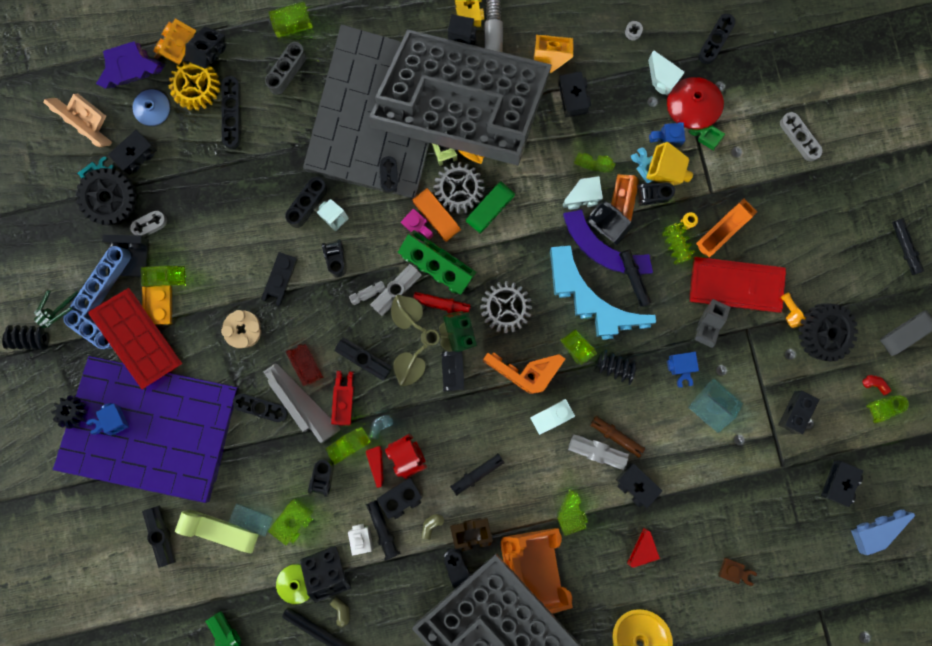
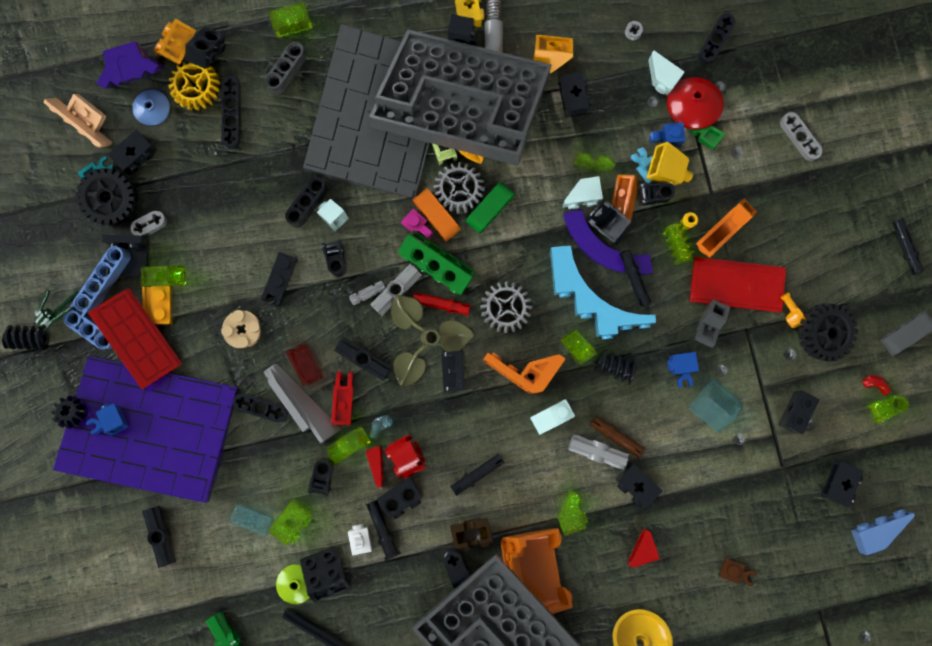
(216, 530): yellowish green beam -> none
(343, 612): olive arm -> none
(393, 174): black beam -> none
(430, 523): olive arm -> none
(461, 331): dark green hips -> none

